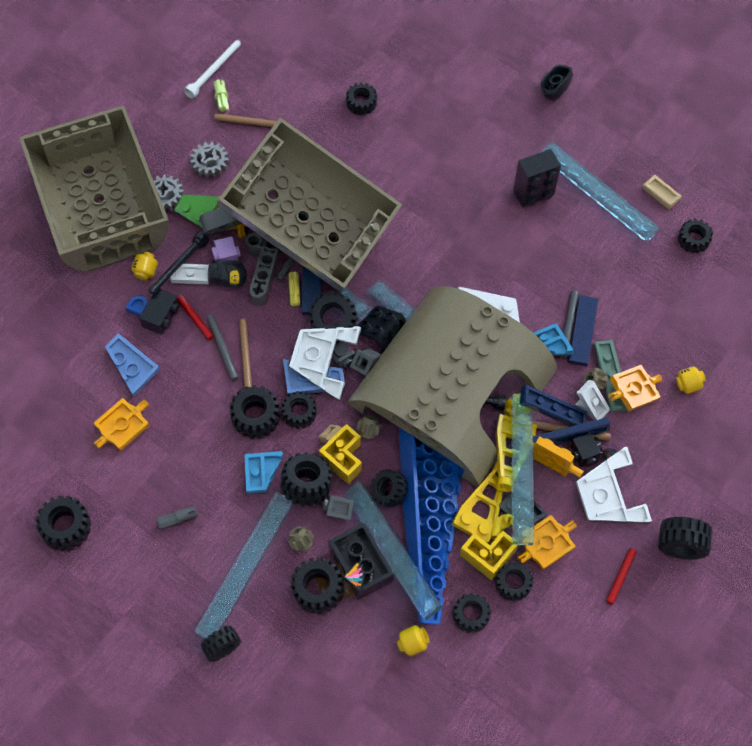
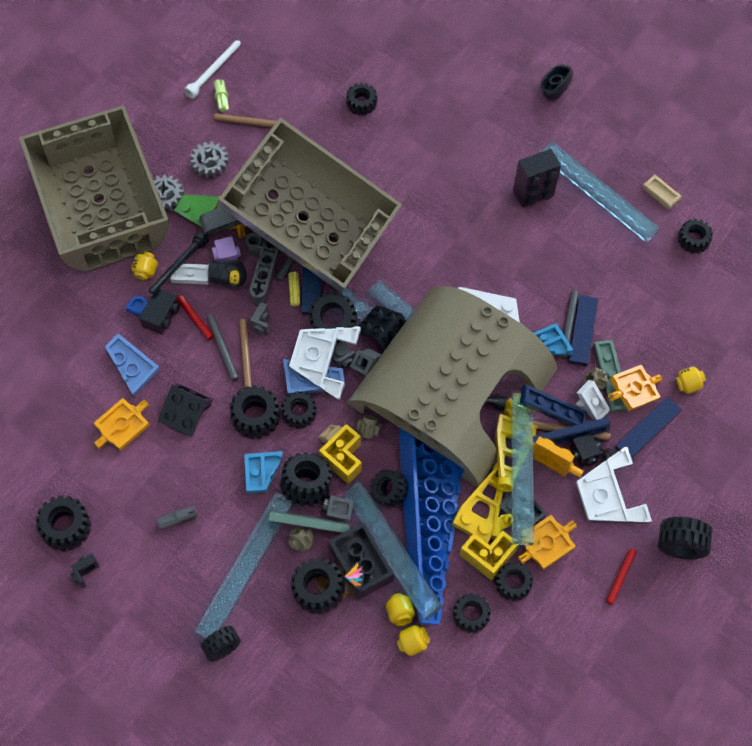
(82, 567): none -> black bracket
(183, 408): none -> black bracket
(259, 320): none -> dark grey bracket
(307, 521): none -> sand green tile
(400, 609): none -> yellow head
(649, 427): none -> dark blue tile

